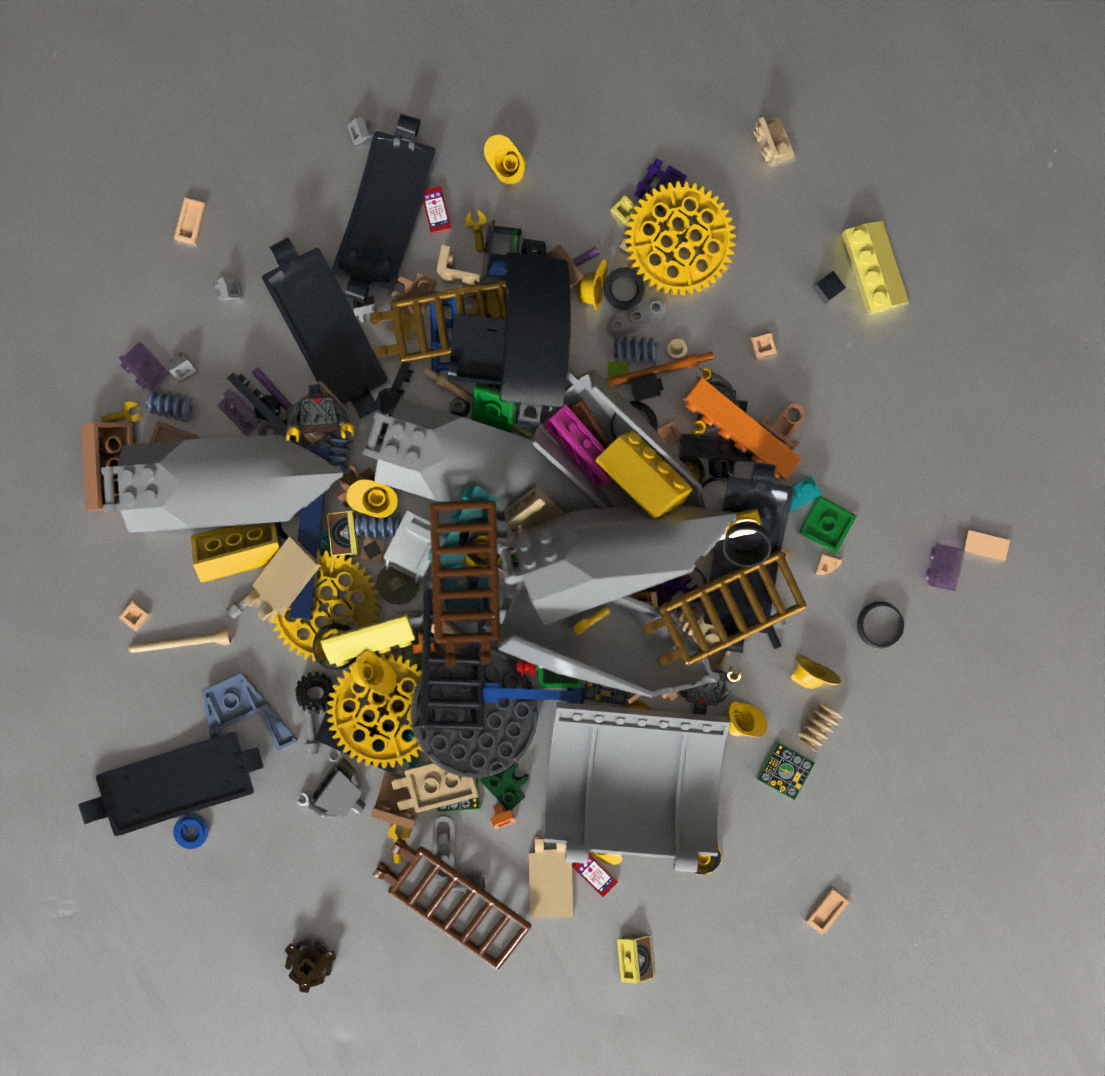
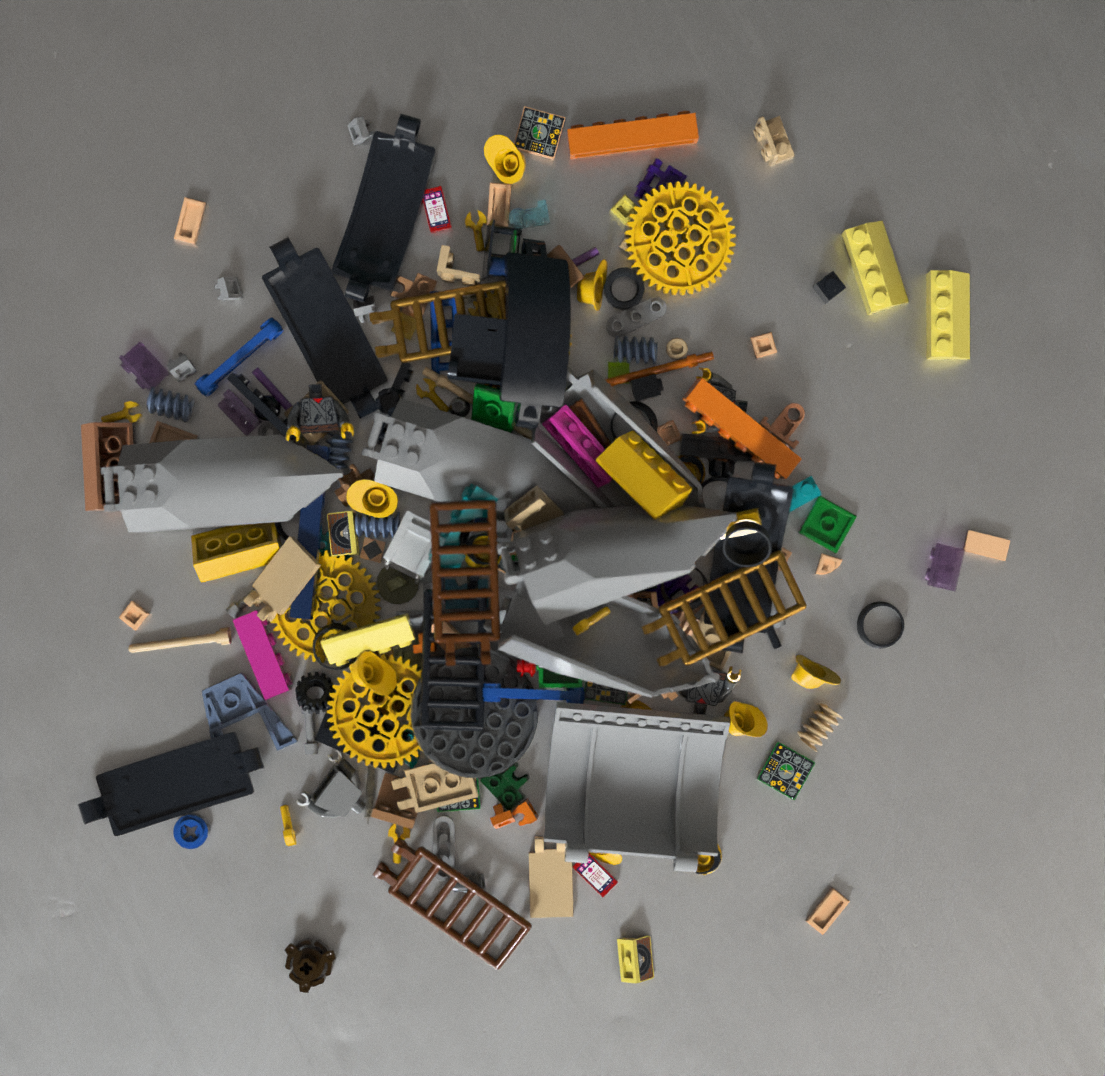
(208, 383): none -> blue piece
(262, 655): none -> dark pink brick
(288, 832): none -> yellow bar
(370, 790): none -> dark tan piece
(432, 395): none -> yellow bar
(499, 204): none -> light nougat tile
(528, 810): none -> orange tile
(531, 217): none -> clear light blue leg
(539, 133): none -> tile
(632, 135): none -> orange brick
(947, 315): none -> light yellow slope

